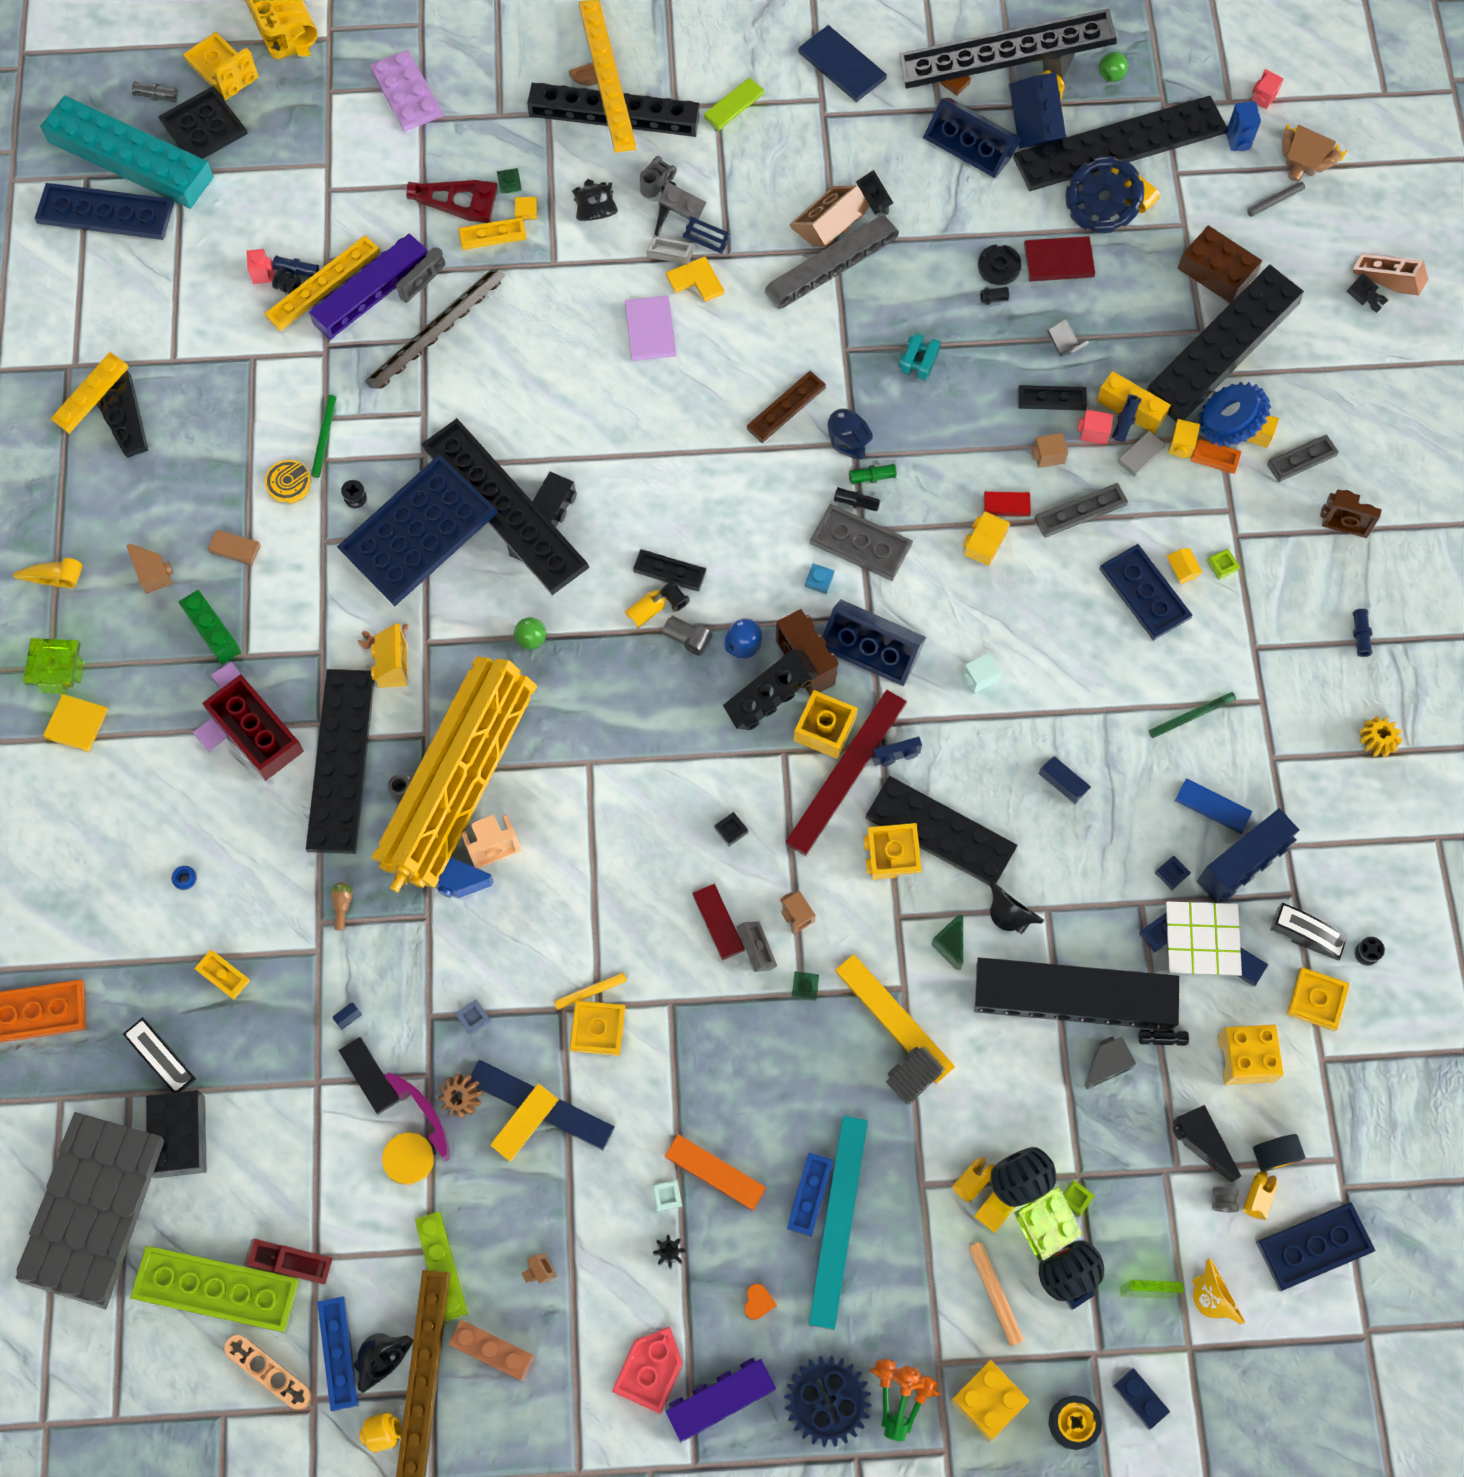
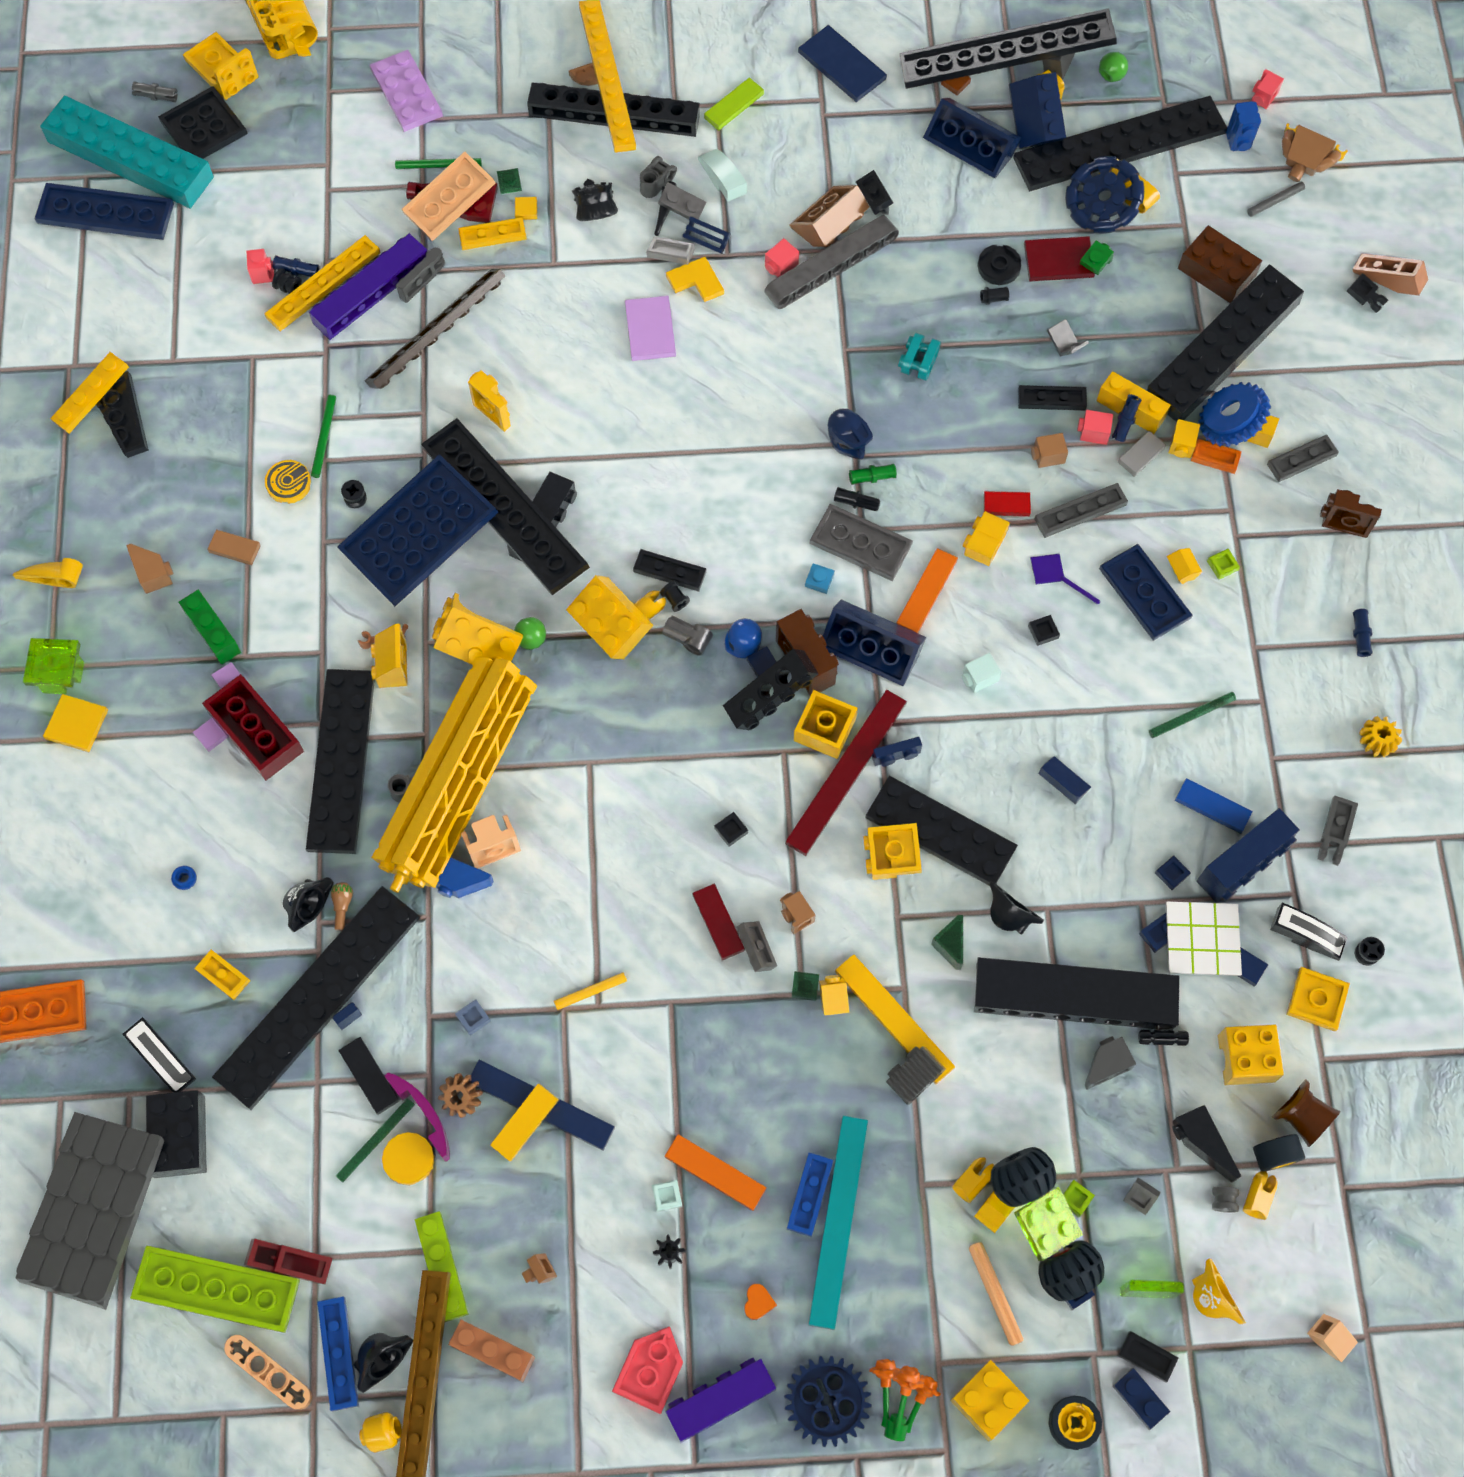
(306, 901): none -> black hat
(316, 998): none -> black plate
(373, 1142): none -> clear green bar
(427, 163): none -> green bar
(448, 196): none -> light nougat plate
(471, 635): none -> yellow bracket
(488, 399): none -> yellow plate
(597, 1028): yellow plate -> none
(609, 617): none -> yellow brick
(723, 174): none -> light aqua slope
(761, 661): none -> dark blue tile
(781, 258): none -> coral brick
(786, 406): reddish brown tile -> none
(834, 995): none -> yellow brick
(927, 590): none -> orange tile
(1043, 630): none -> black plate
(1049, 570): none -> dark purple piece
(1097, 257): none -> green bracket
(1142, 1196): none -> flat silver plate
(1148, 1356): none -> black tile
(1307, 1114): none -> reddish brown hat
(1315, 1246): dark blue tile -> none
(1332, 1337): none -> light nougat brick
(1337, 828): none -> dark grey hinge

